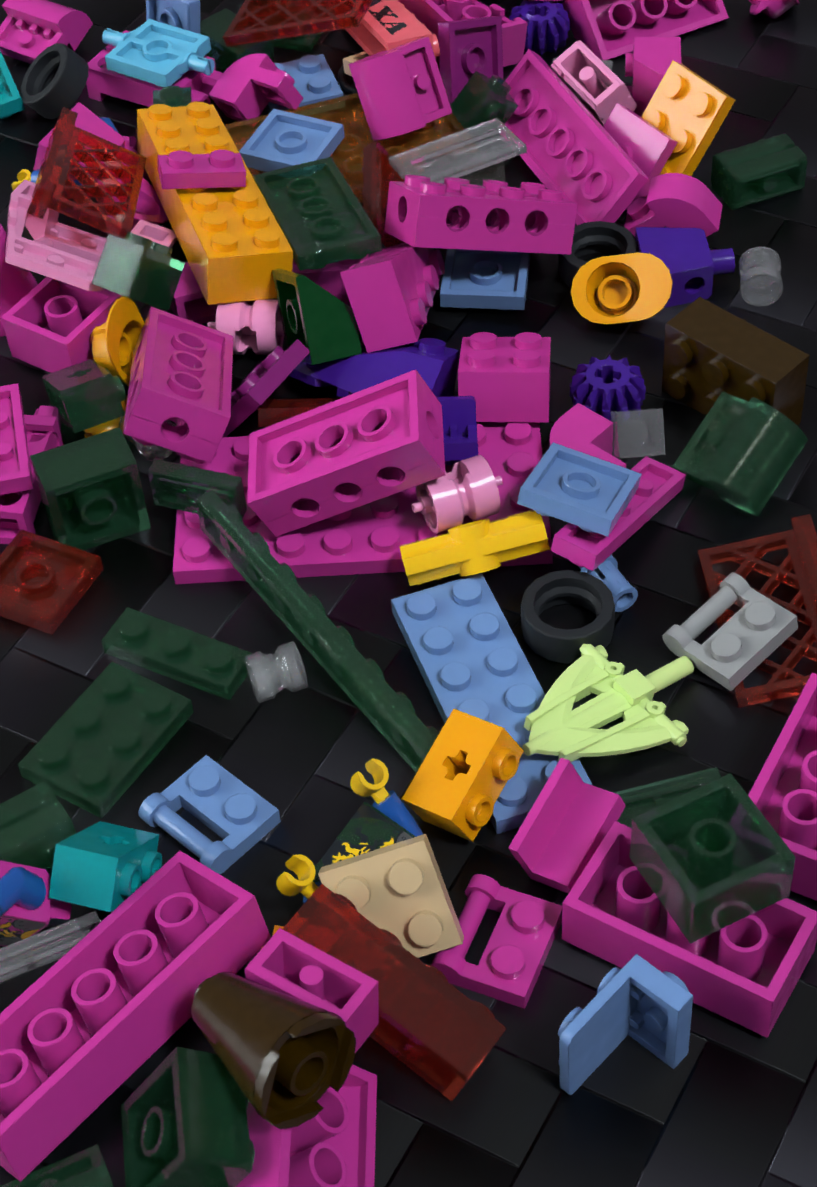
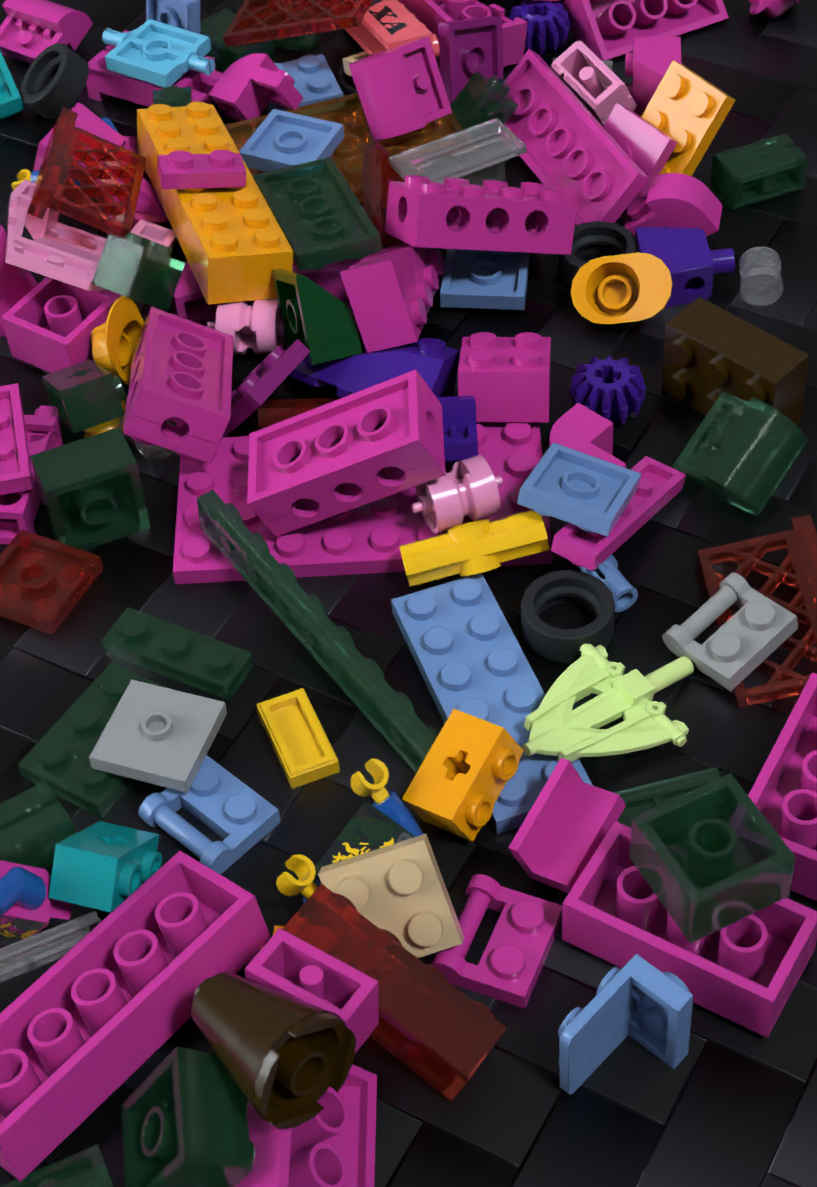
(158, 735): none -> light grey plate
(180, 486): plate -> none
(277, 671): clear wheel -> none
(298, 738): none -> yellow tile
(638, 433): clear brick -> none

